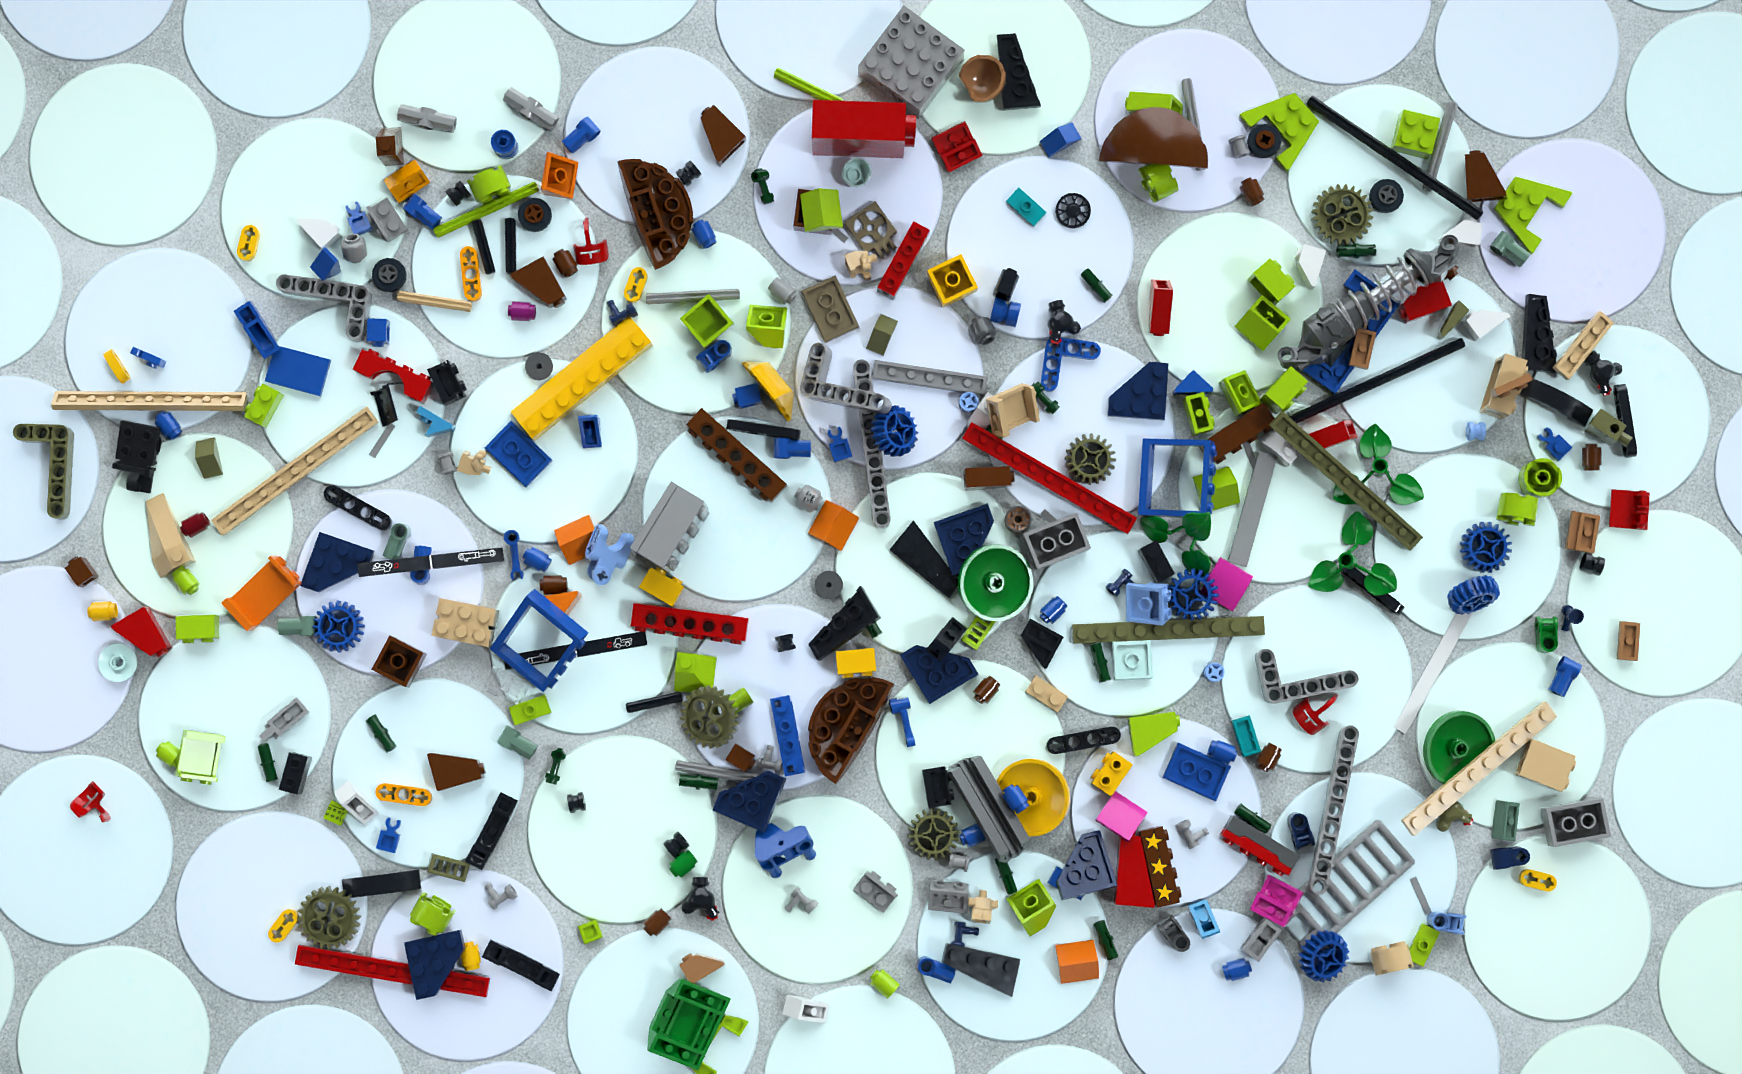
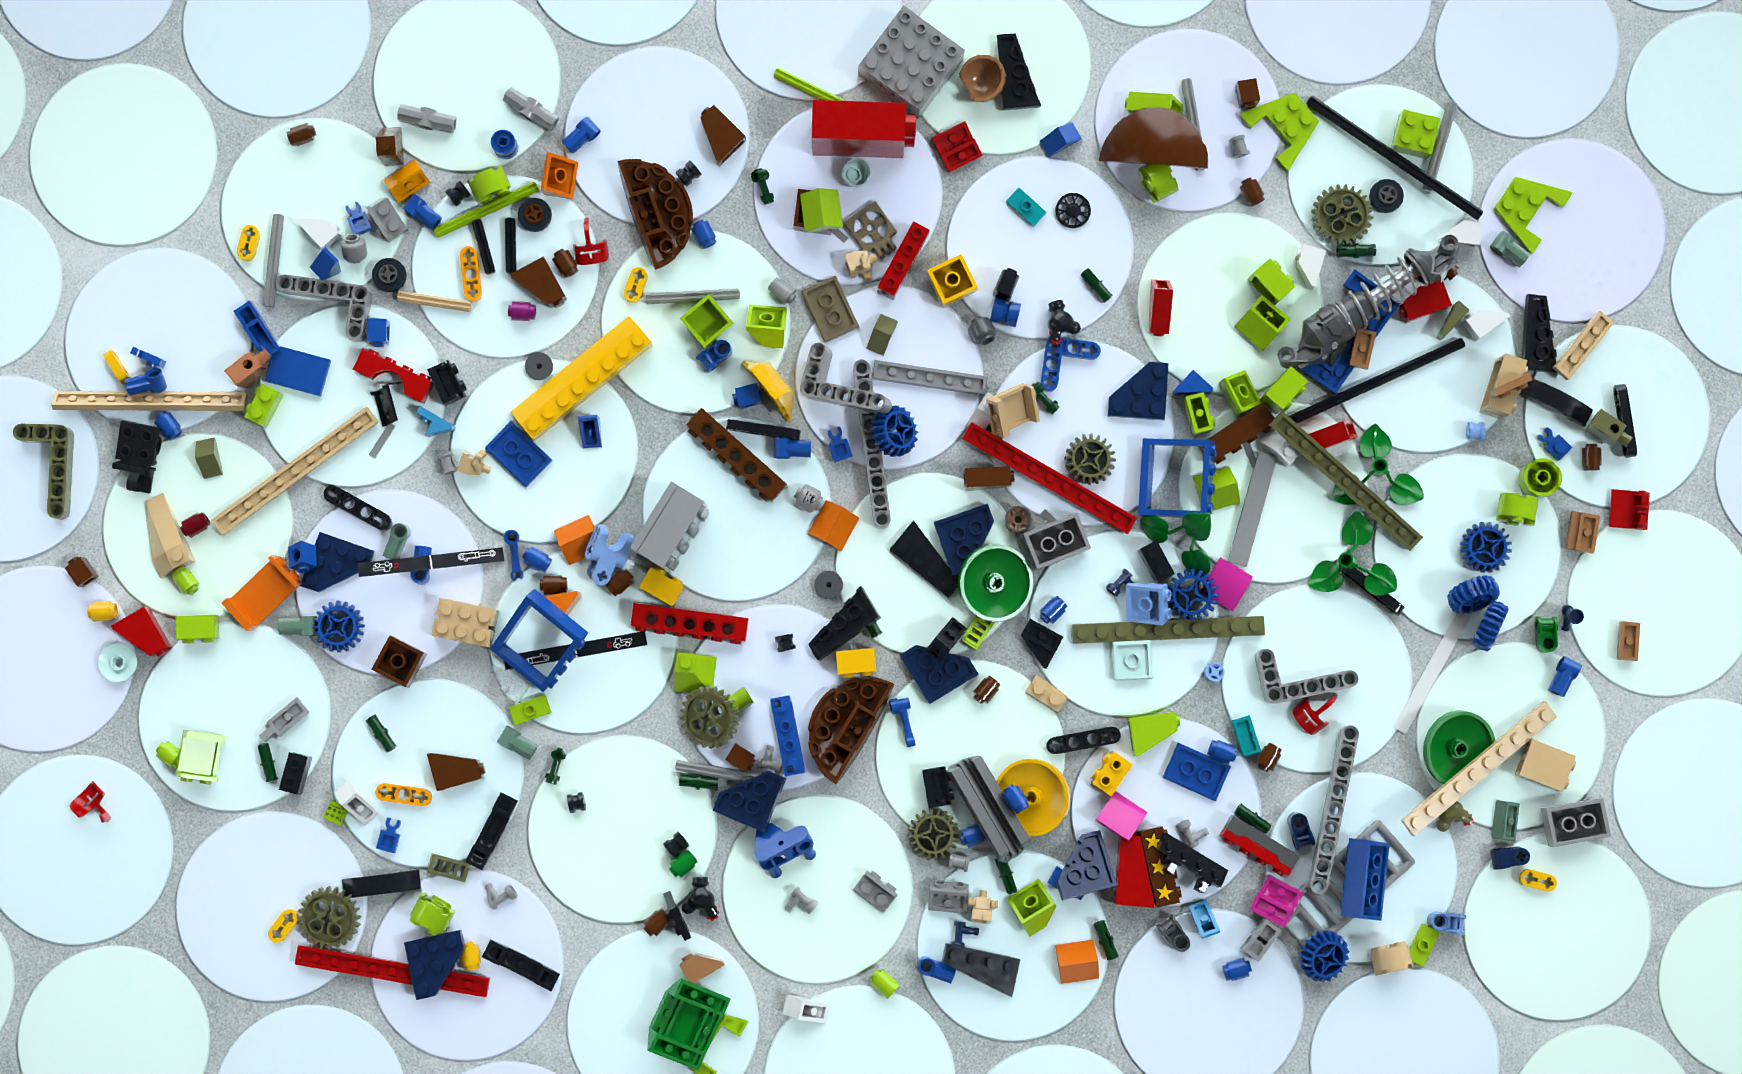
(152, 381): none -> blue piece
(248, 368): none -> nougat torso
(273, 260): none -> light grey axle
(301, 134): none -> reddish brown brick
(302, 557): none -> blue brick
(590, 931): lime tile -> none
(618, 316): dark blue piece -> none
(620, 582): none -> reddish brown brick
(654, 702): black axle -> none
(674, 914): none -> black wing
(970, 399): light blue wheel -> none
(1100, 662): dark green pin -> none
(1180, 854): none -> black hinge
(1247, 93): none -> reddish brown brick
(1257, 143): black wheel -> none
(1365, 879): none -> blue slope
(1420, 894): light grey piece -> none
(1481, 179): reddish brown slope -> none
(1490, 625): none -> blue gear
(1592, 564): black wheel -> none
(1602, 371): black animal -> none

